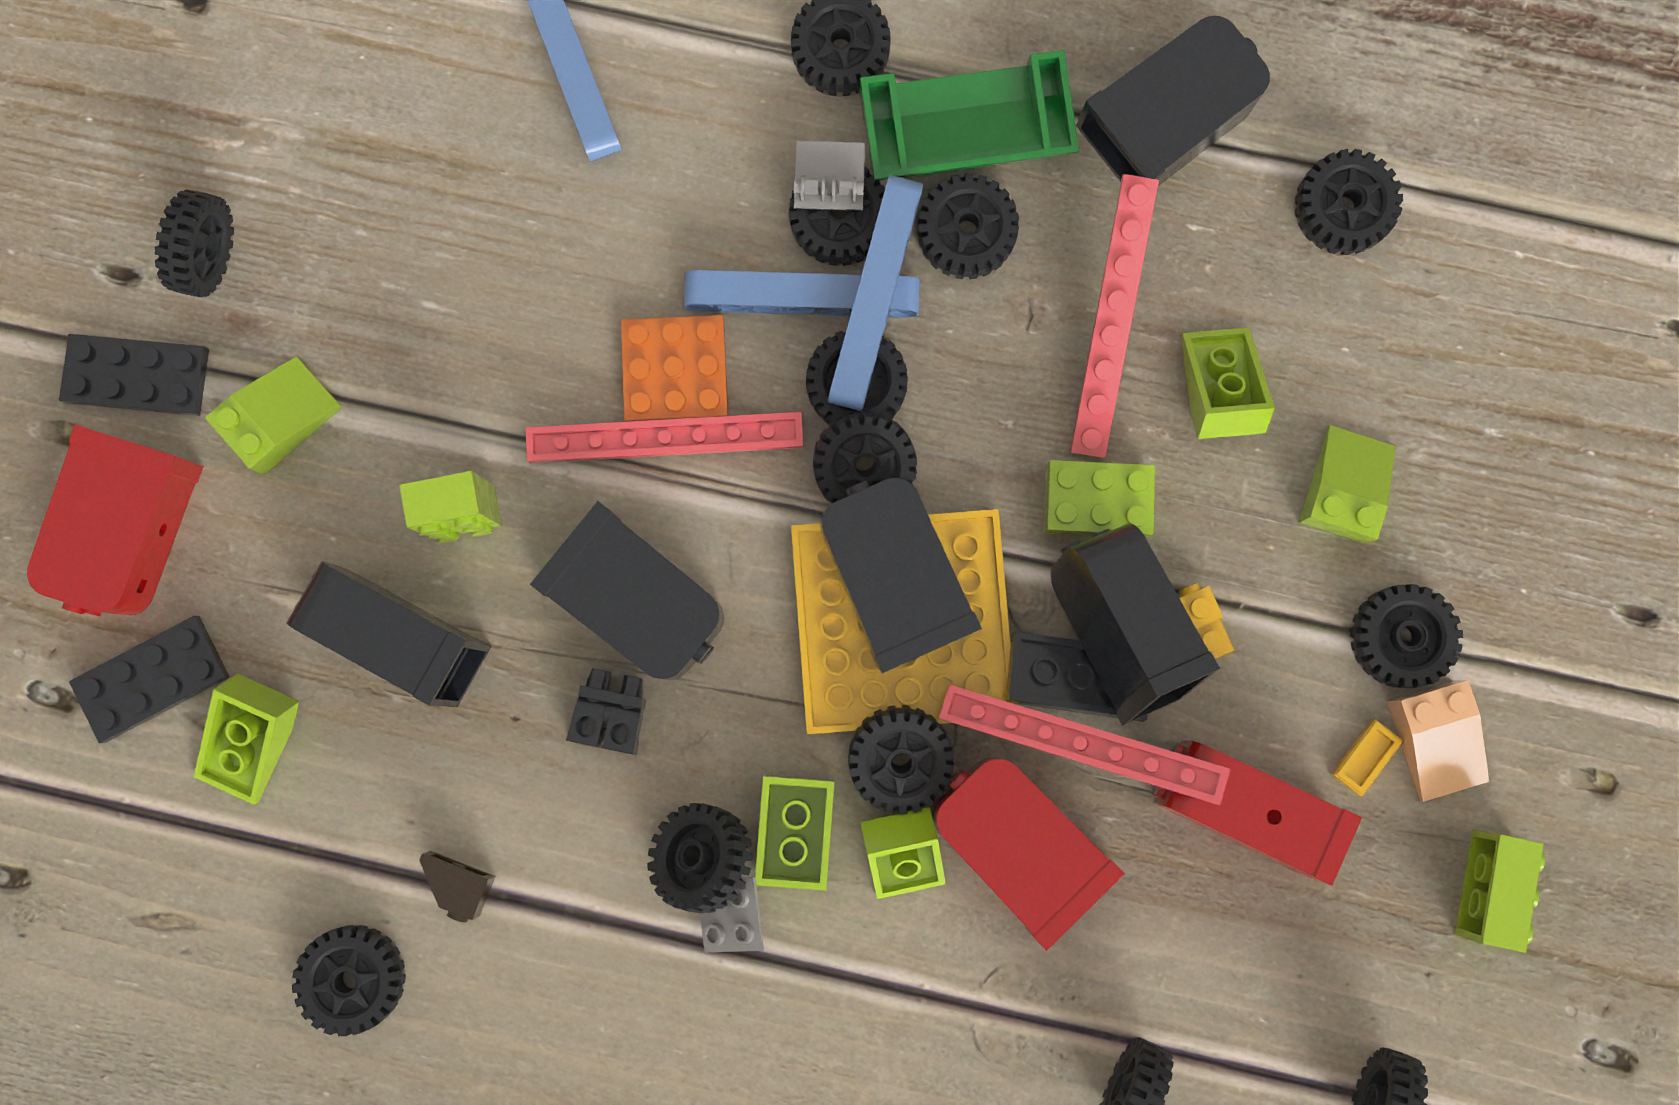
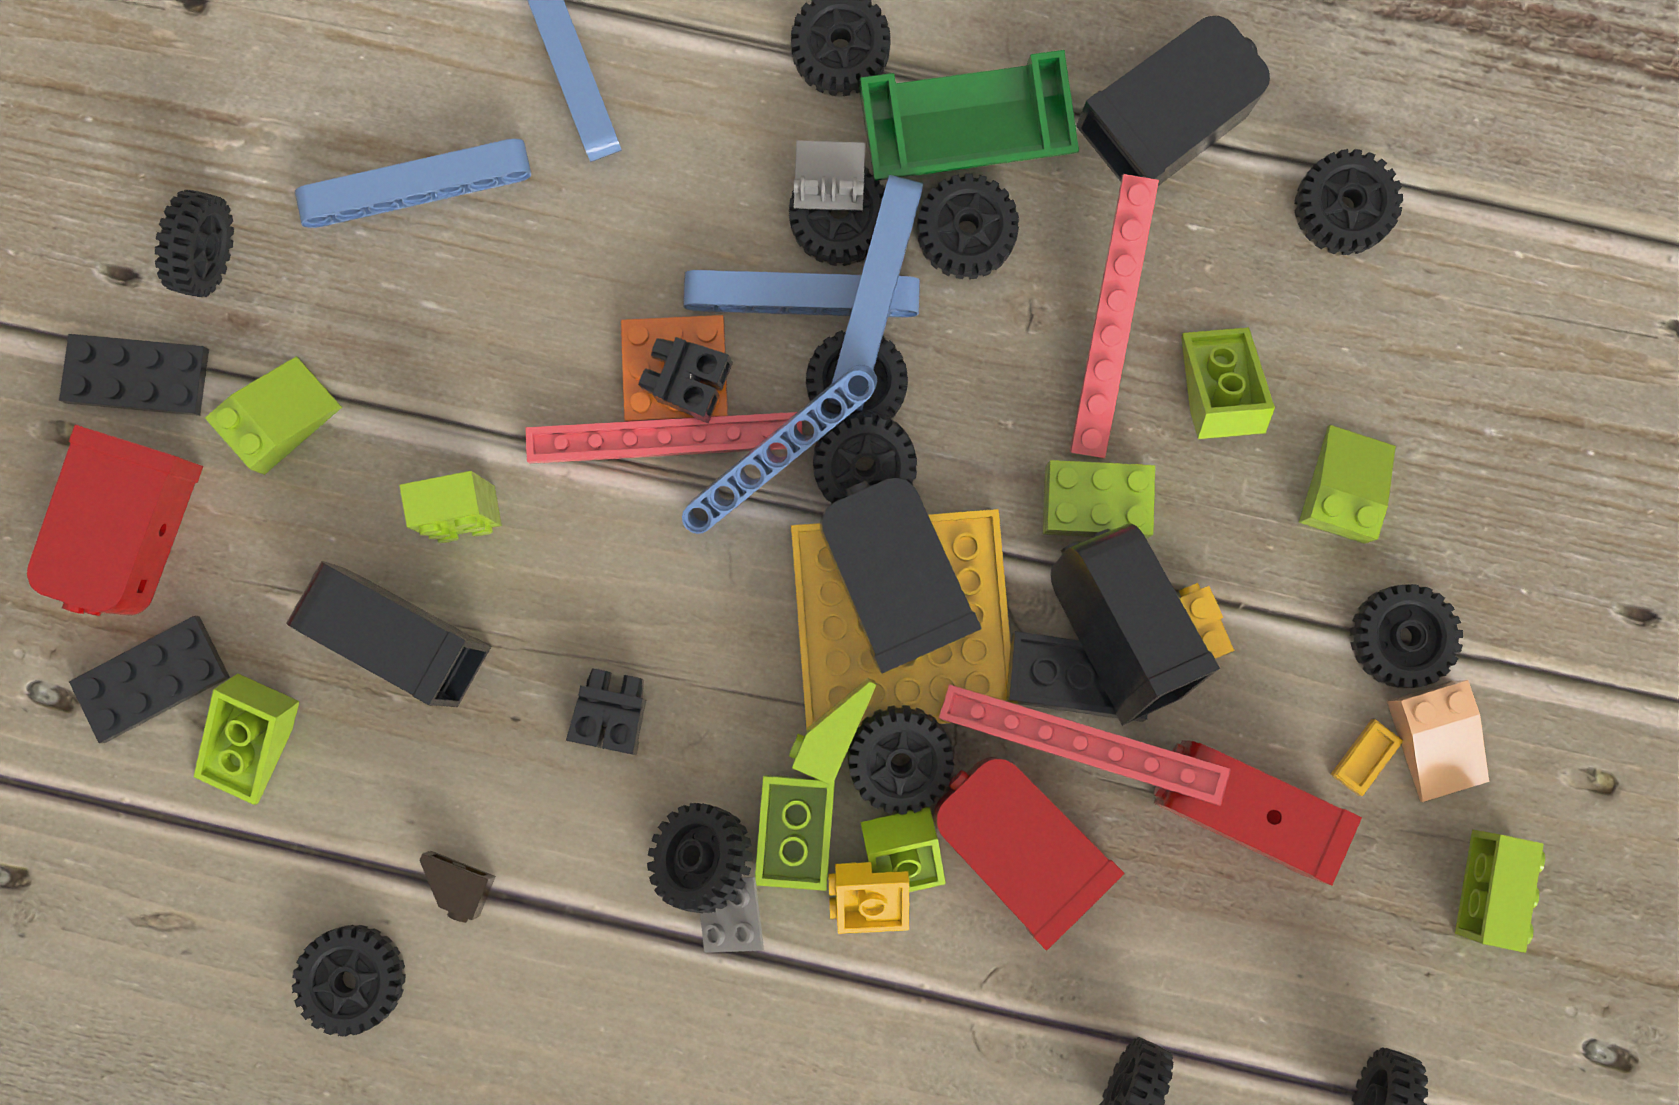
(412, 183): none -> medium blue beam
(631, 596): black piece -> none
(681, 377): none -> black hips
(767, 462): none -> medium blue beam
(828, 739): none -> lime slope
(868, 899): none -> yellow plate

